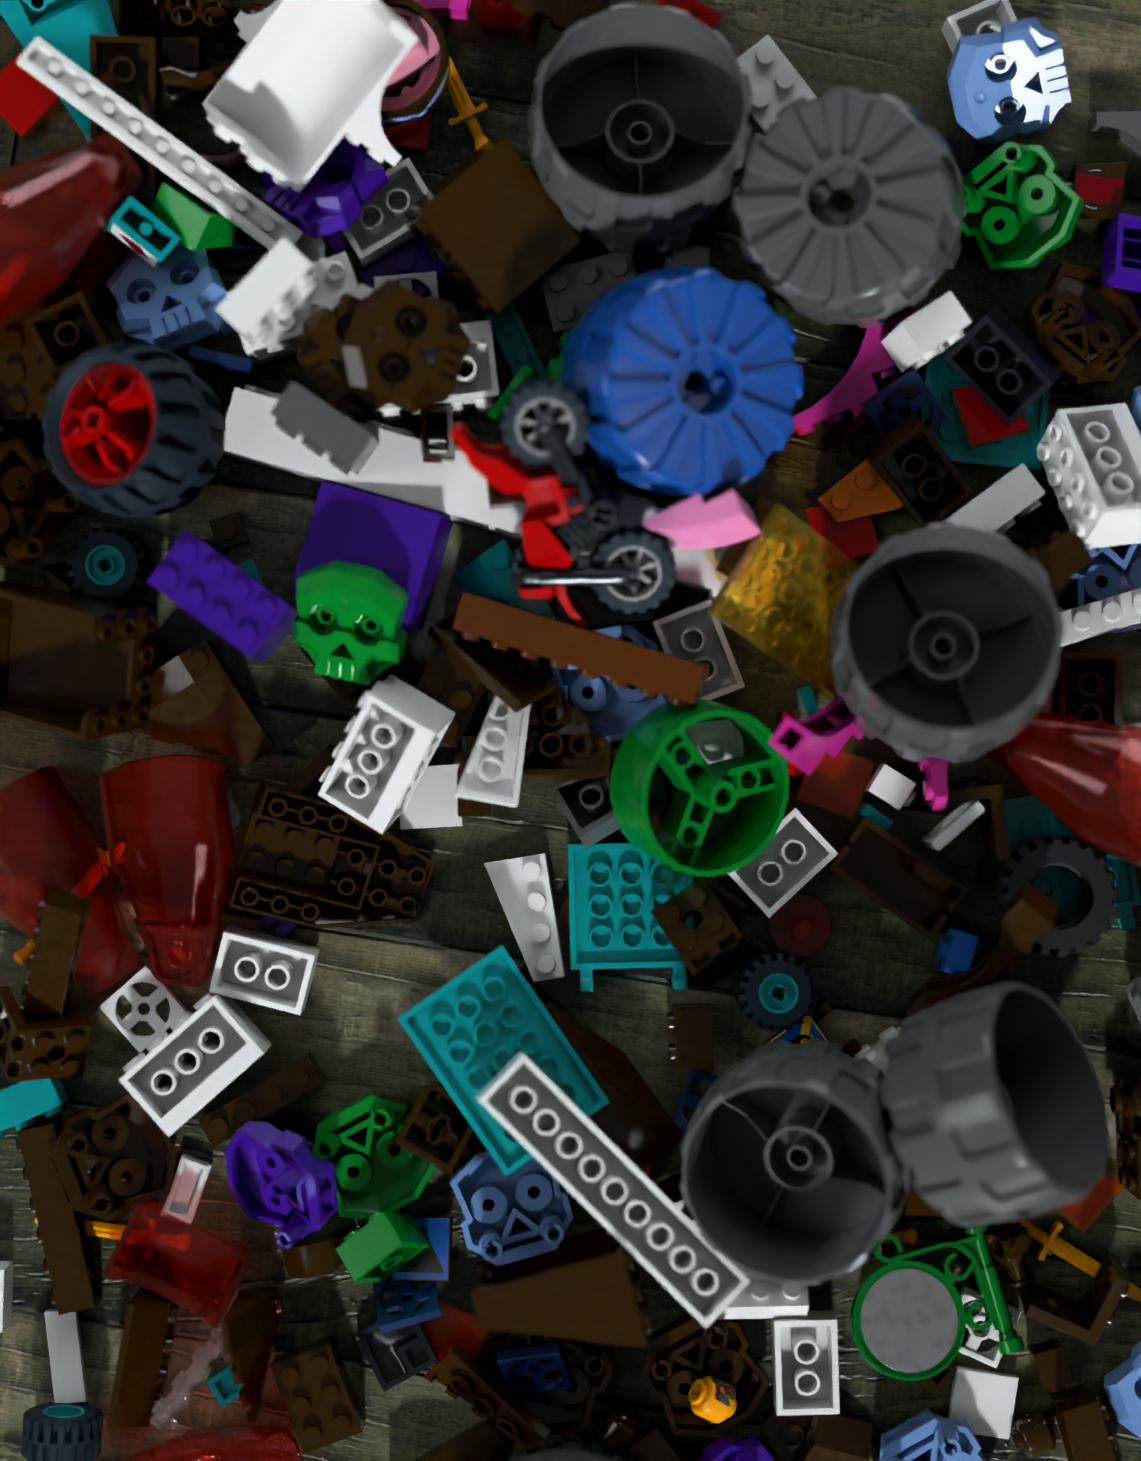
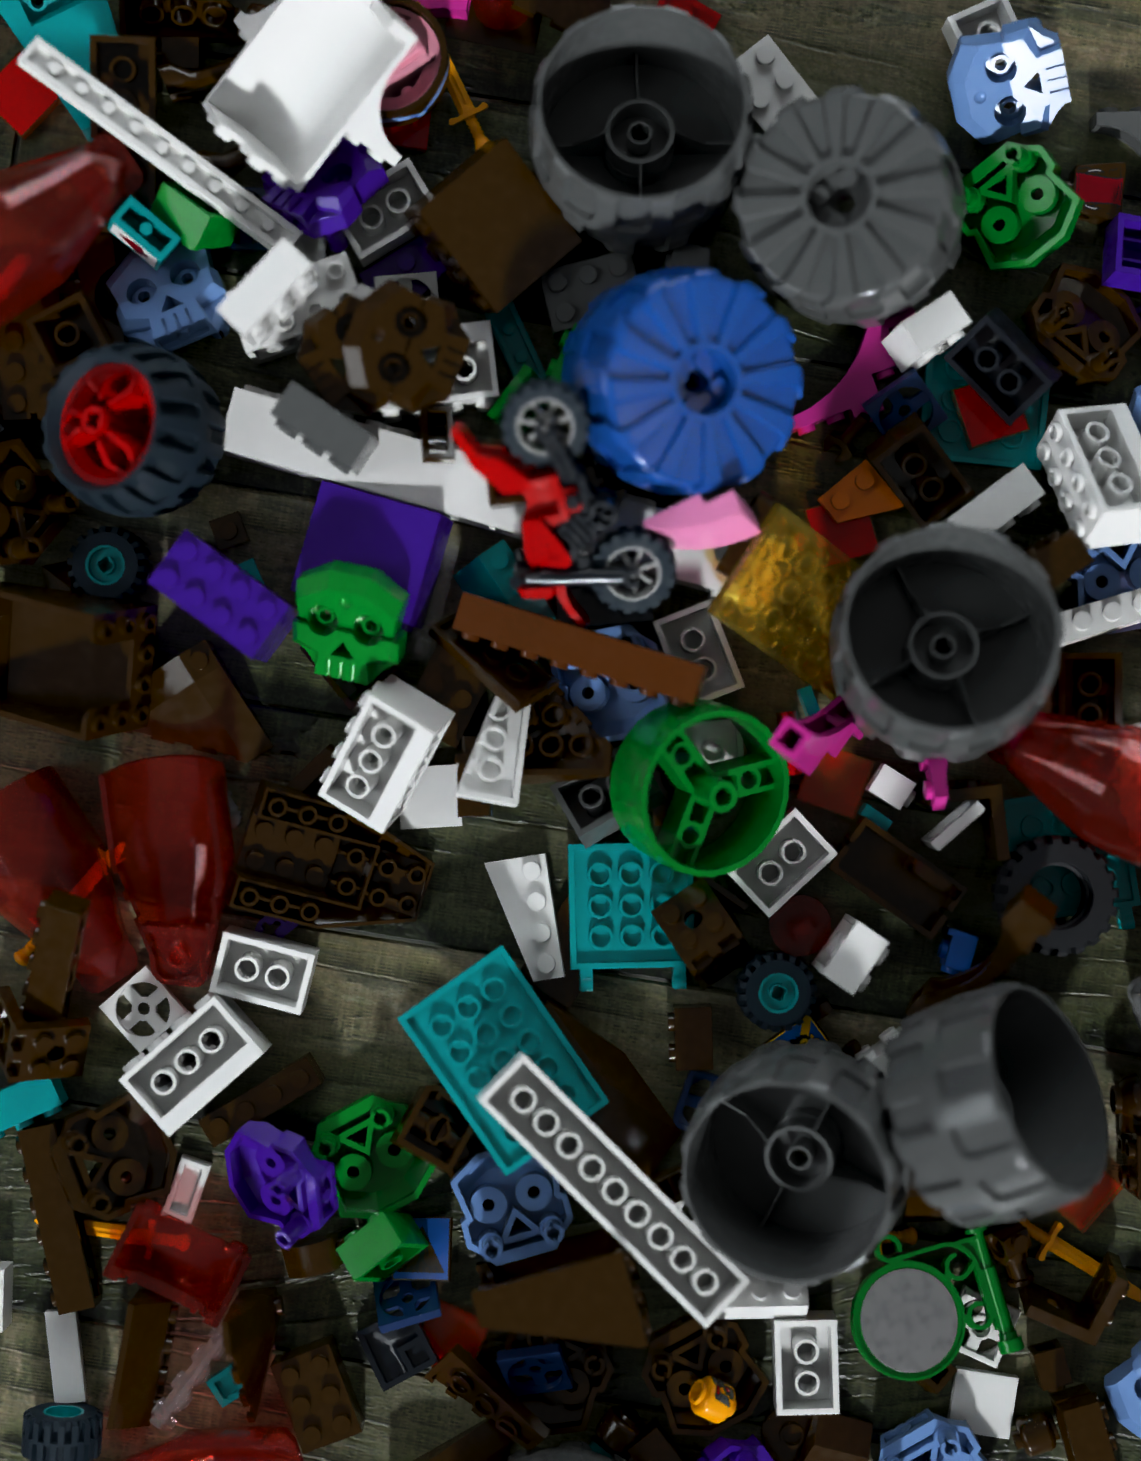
(224, 363): dark blue piece -> none
(851, 954): none -> white brick

